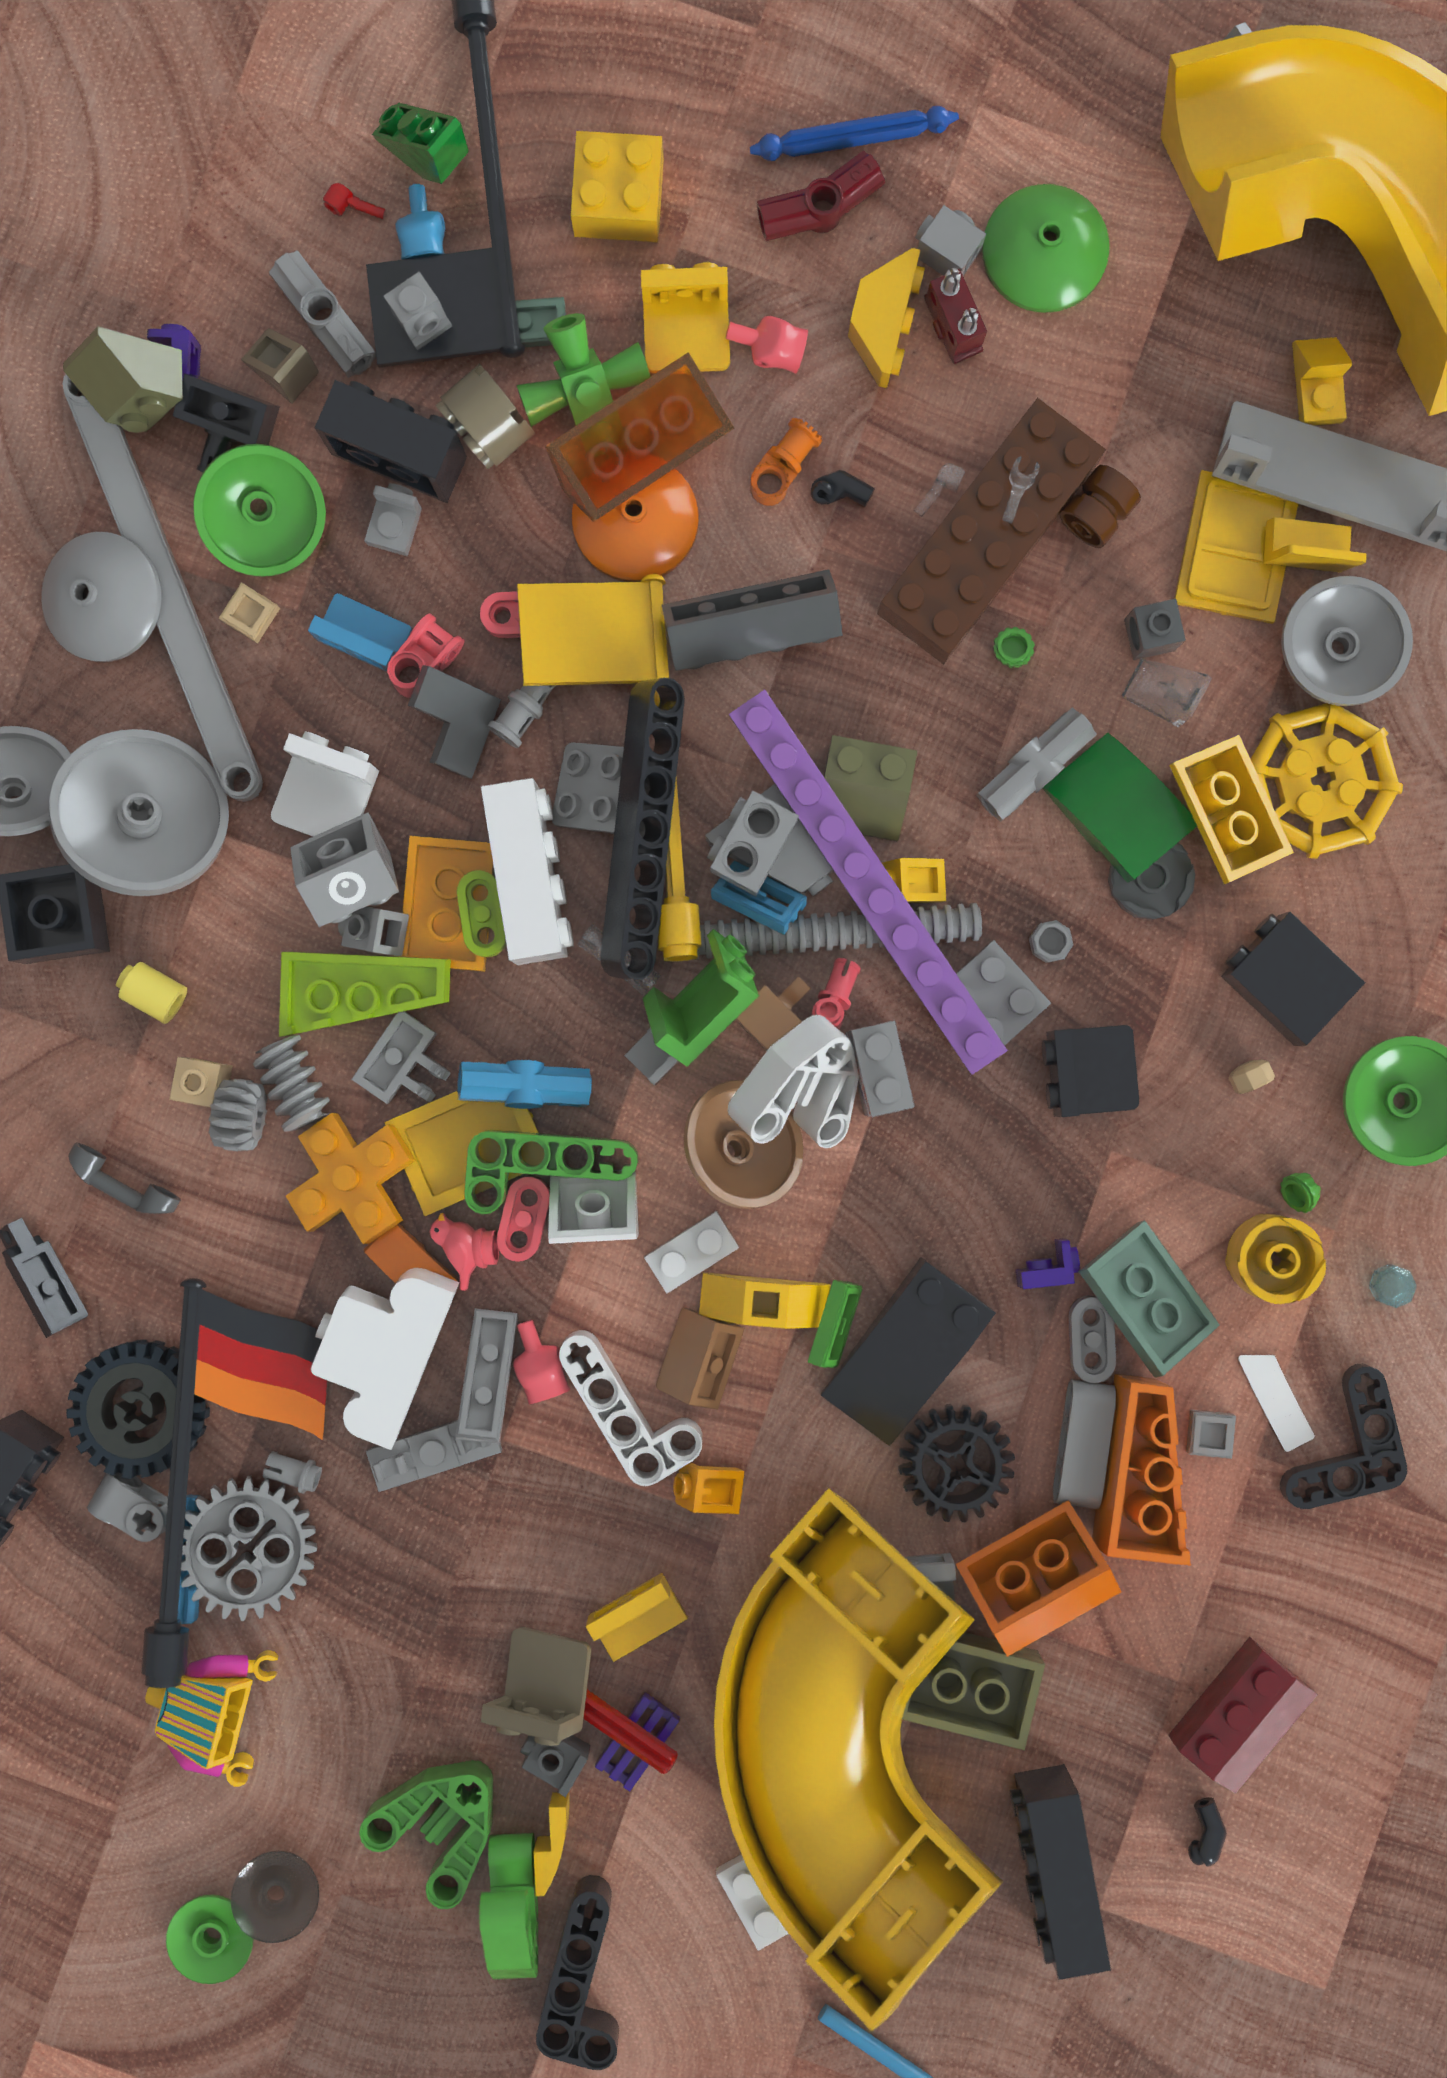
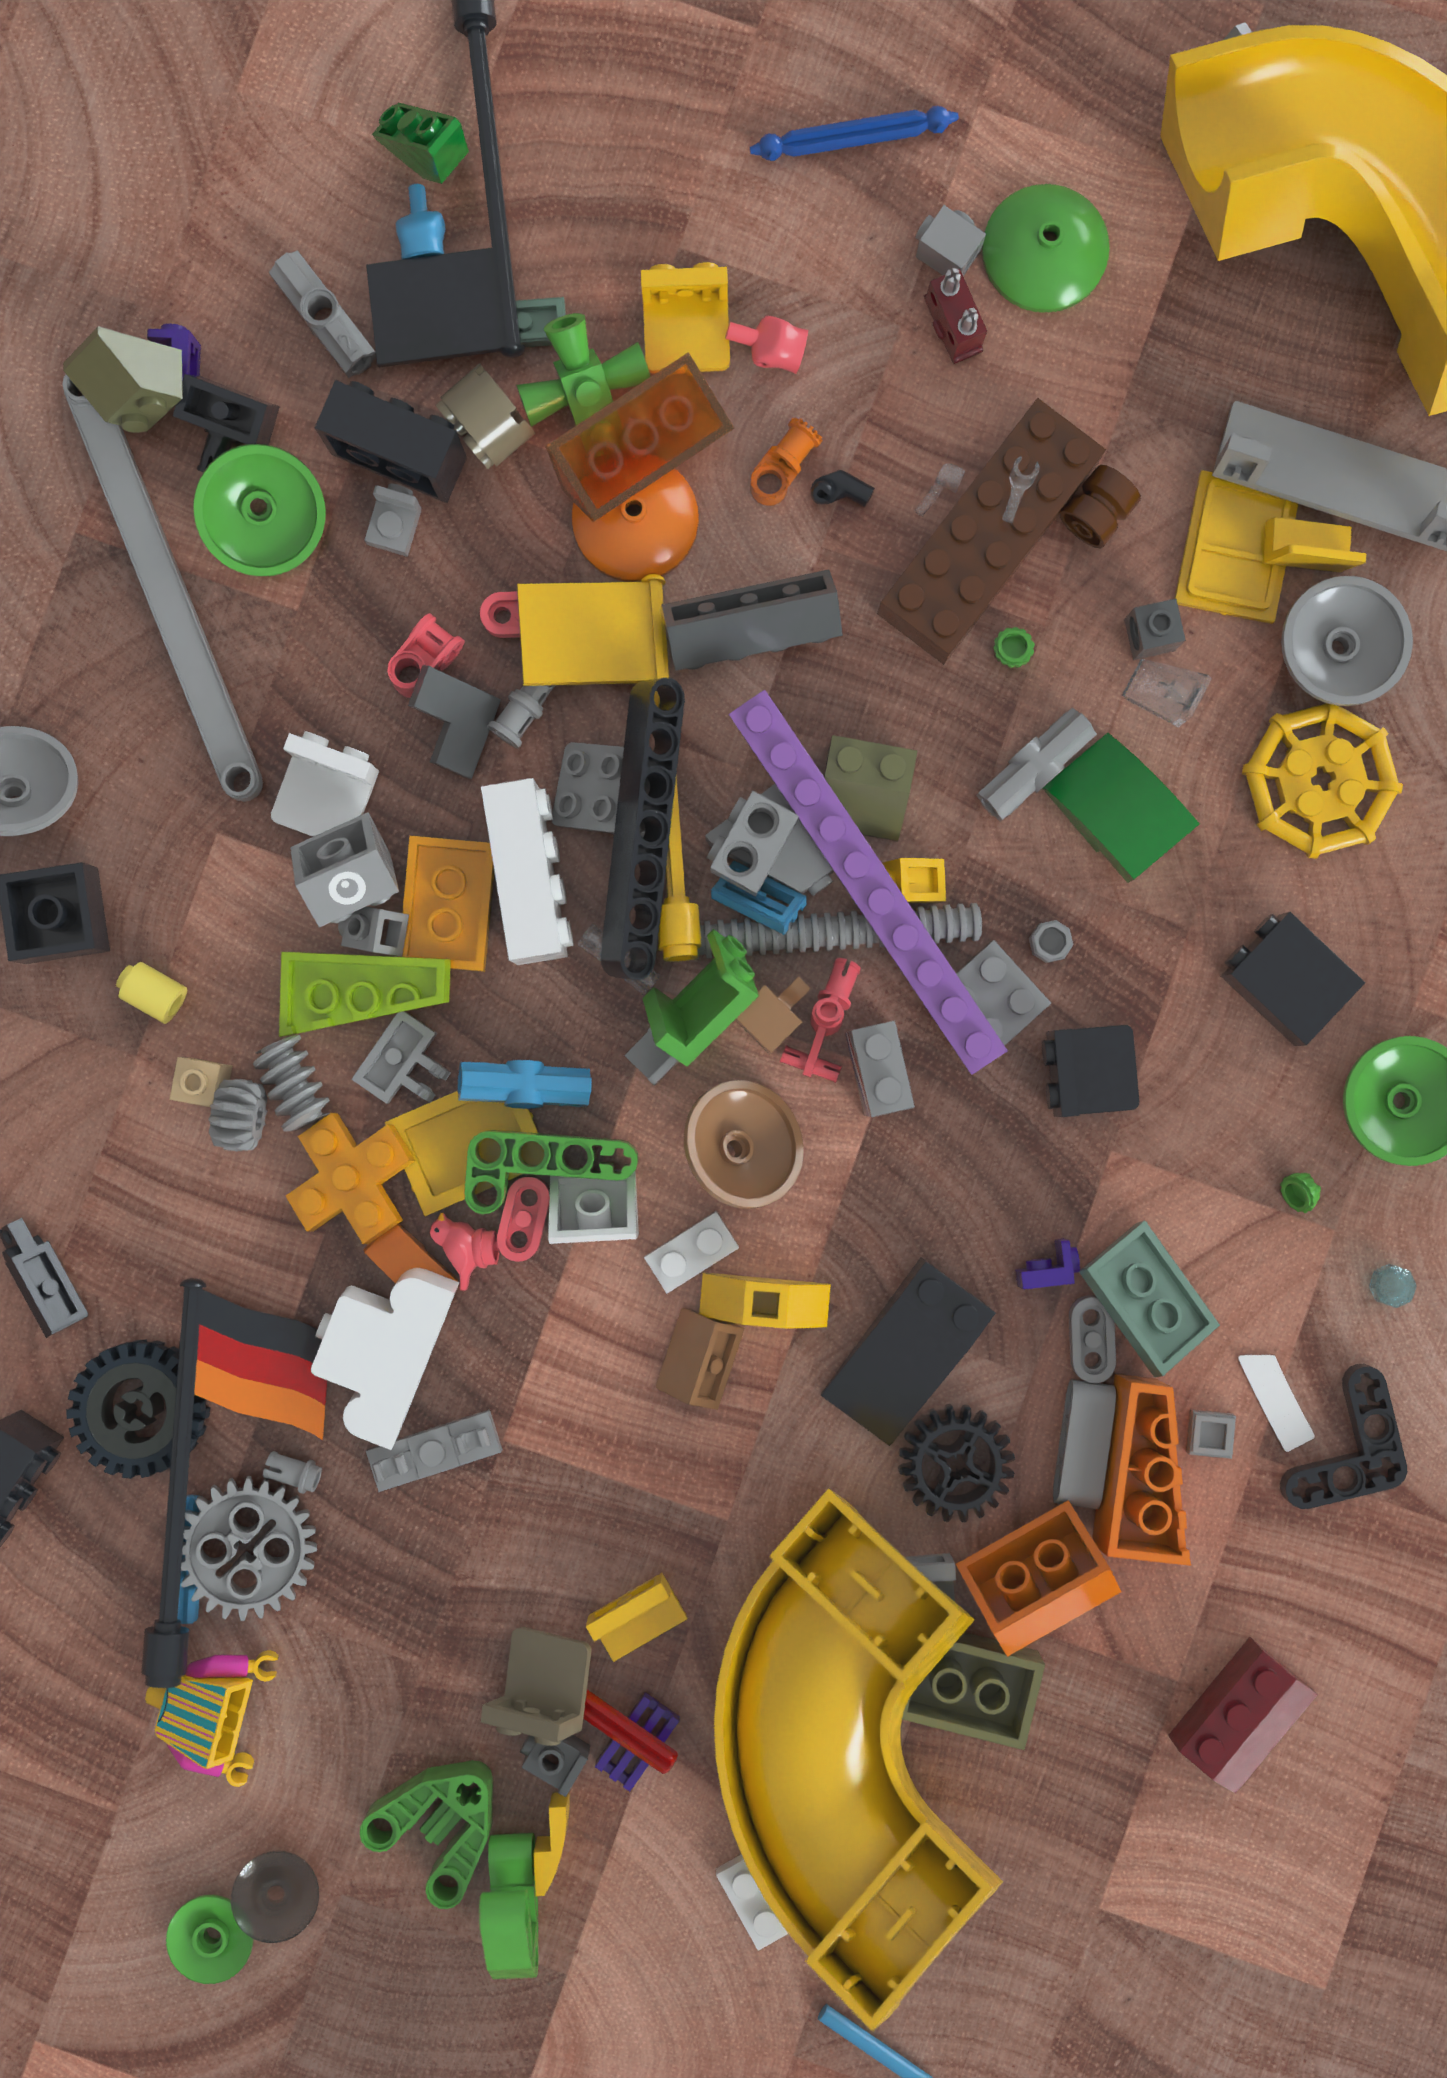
(87, 1165): dark grey bar -> none
(120, 601): light grey dish -> none
(126, 1506): light grey piece -> none
(138, 812): light grey dish -> none
(249, 613): tan tile -> none
(281, 364): dark tan slope -> none
(340, 197): red hand -> none
(360, 631): dark azure panel -> none
(418, 310): light grey brick -> none
(480, 914): lime plate -> none
(487, 1376): light grey tile -> none
(539, 1367): coral piece -> none
(578, 1967): black beam -> none
(617, 186): yellow brick -> none
(622, 1404): white beam -> none
(709, 1489): light orange bracket -> none
(808, 1067): white connector -> none
(835, 1324): bright green tile -> none
(843, 189): dark red piece -> none
(883, 314): yellow slope -> none
(1059, 1872): black brick -> none
(1157, 890): dark grey tile -> none
(1214, 1833): black arm -> none
(1231, 809): yellow slope -> none
(1251, 1076): tan tile -> none
(1296, 1245): yellow brick -> none
(1319, 380): yellow slope -> none

